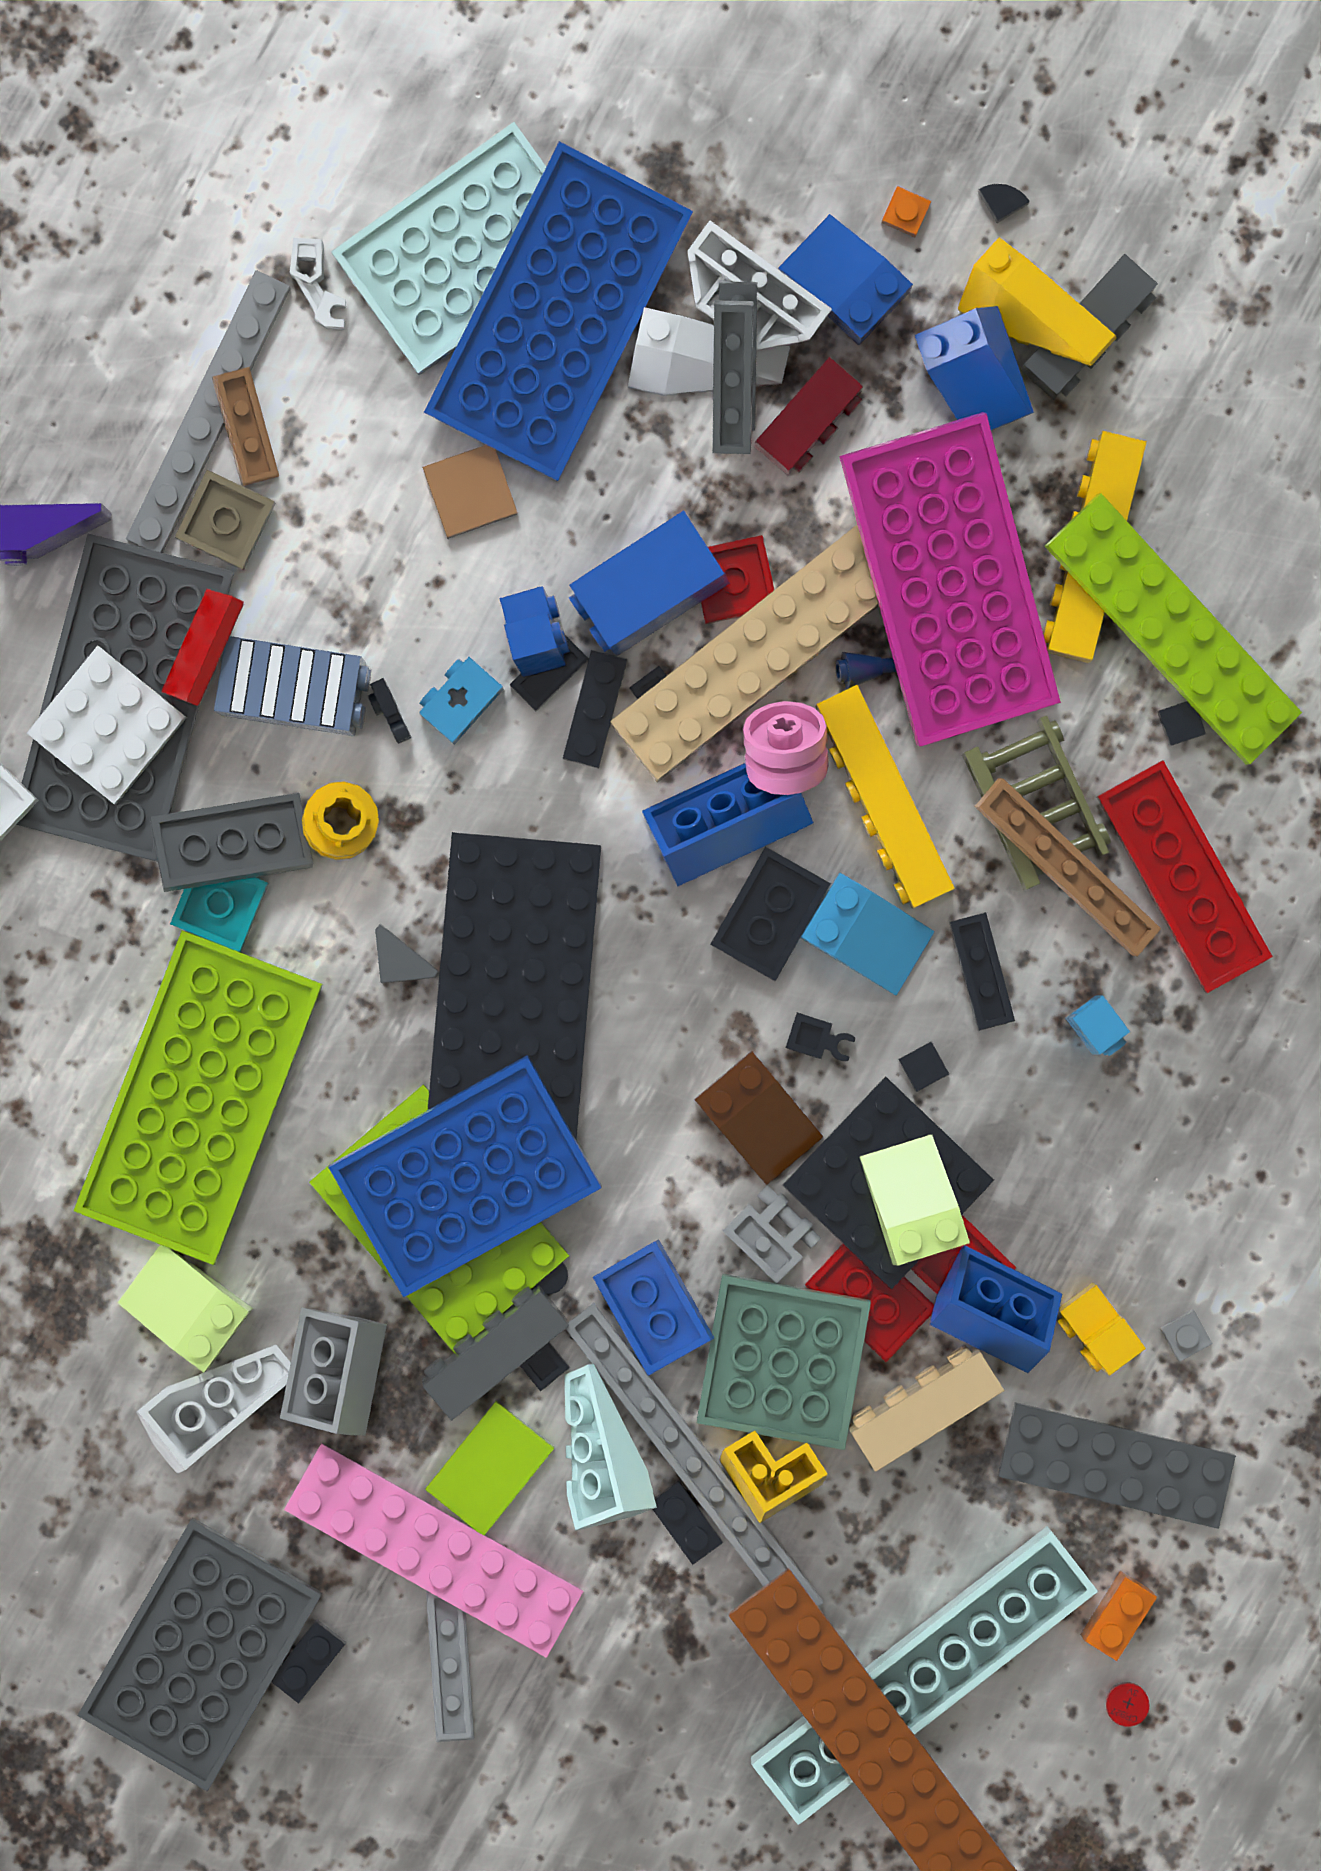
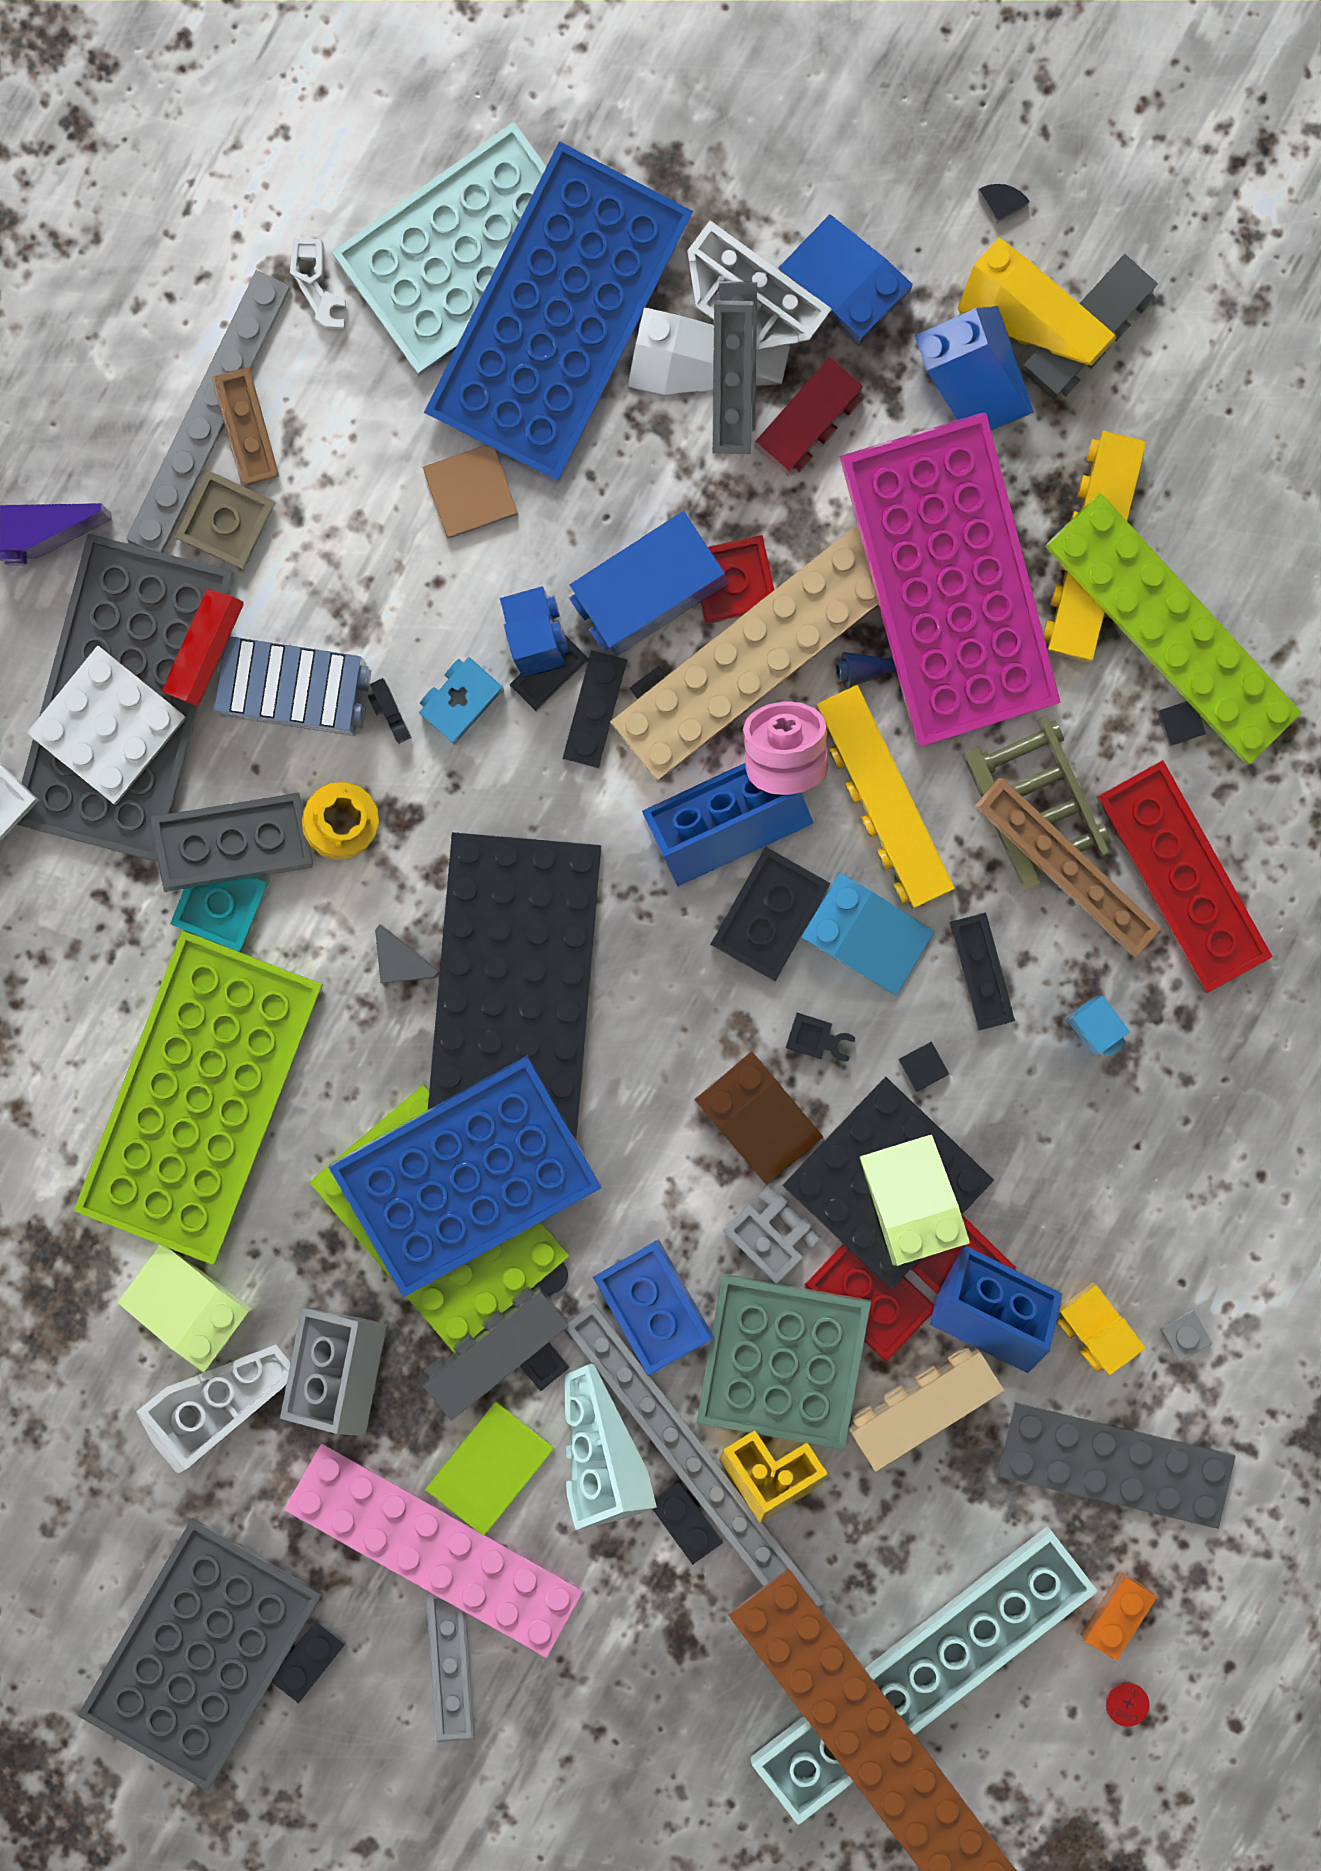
(906, 211): orange plate -> none

